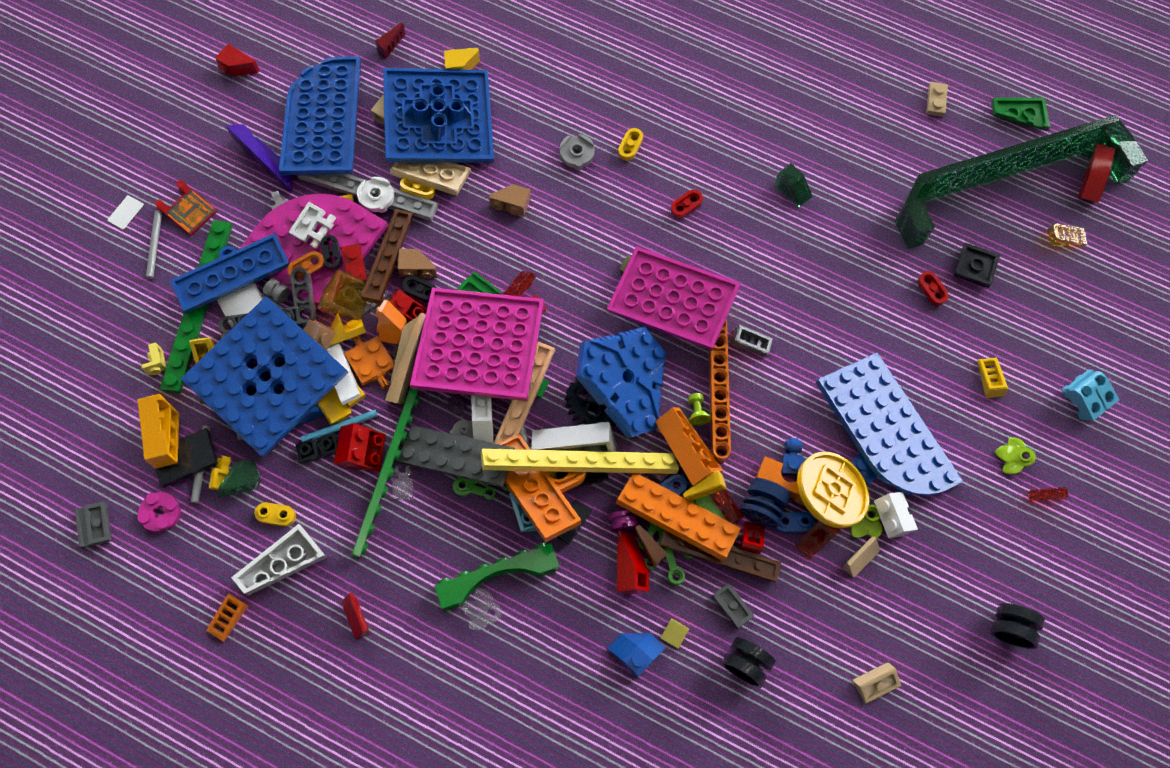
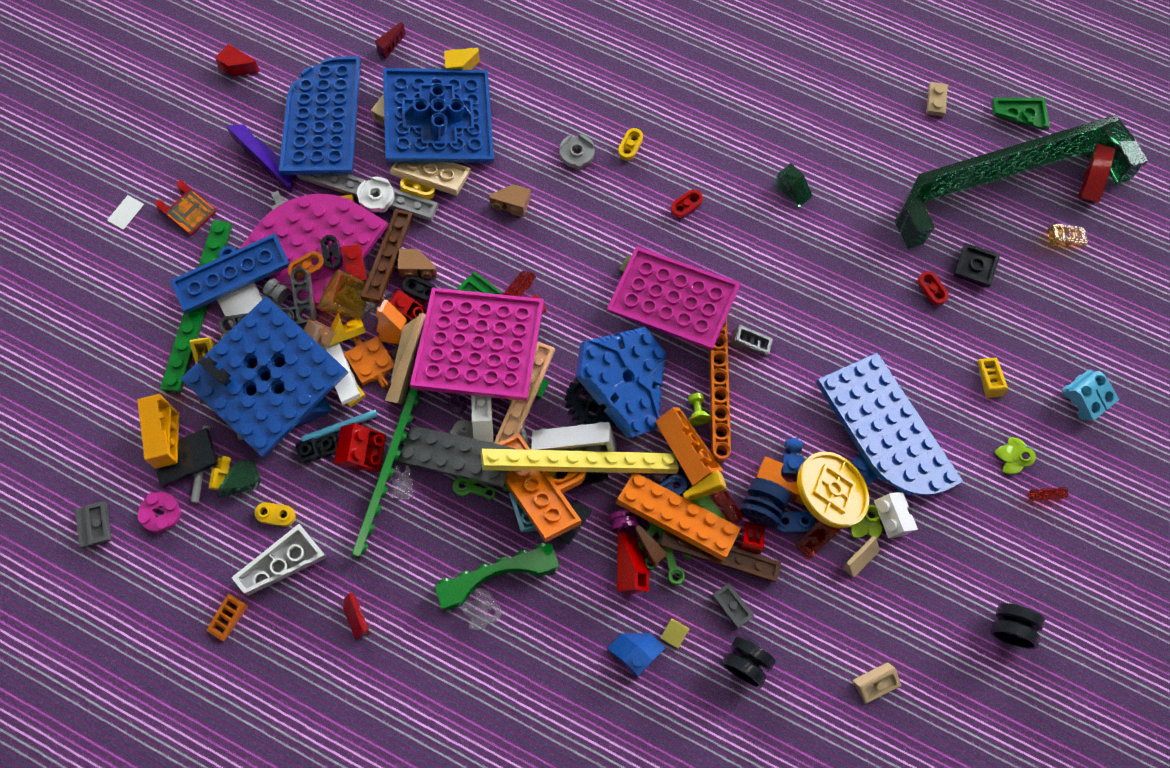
(153, 244): light grey bar -> none
(157, 360): light yellow bracket -> none
(221, 375): none -> black plate
(307, 223): white plate -> none
(333, 408): yellow slope -> none

